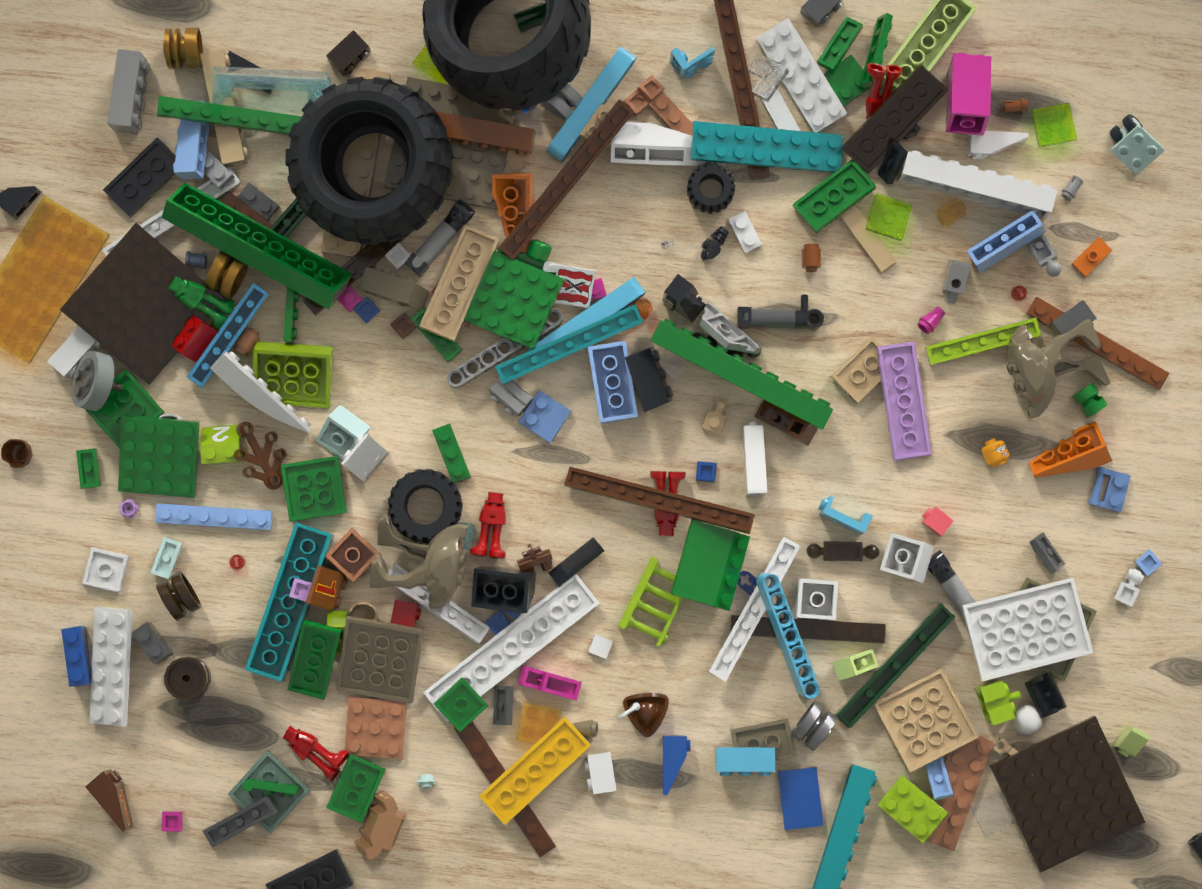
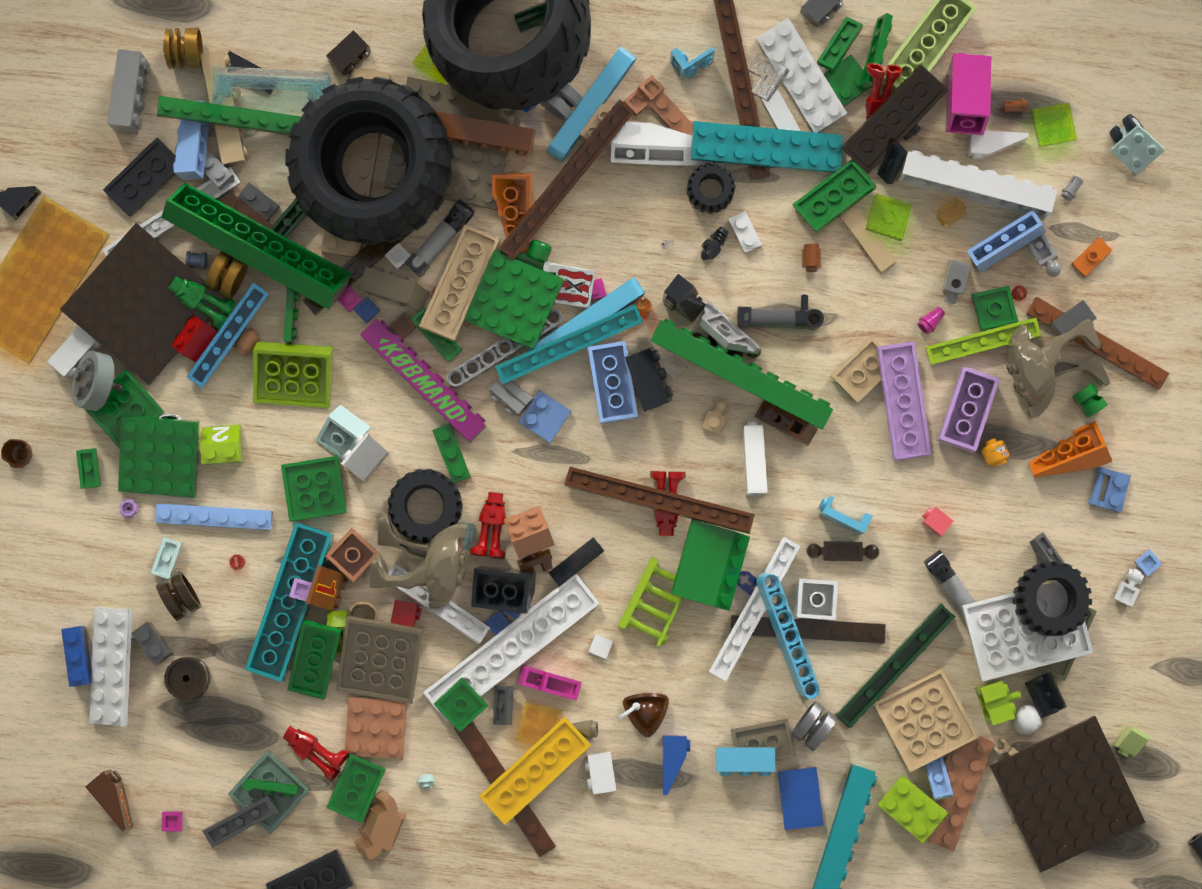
(105, 570): white tile -> none
(254, 391): white wedge -> none
(261, 458): reddish brown plant -> none
(423, 380): none -> magenta brick
(529, 532): none -> nougat brick
(706, 471): blue tile -> none
(855, 664): yellowish green slope -> none
(907, 558): white brick -> none
(968, 409): none -> lavender brick
(994, 308): none -> green tile
(1077, 598): none -> black tyre

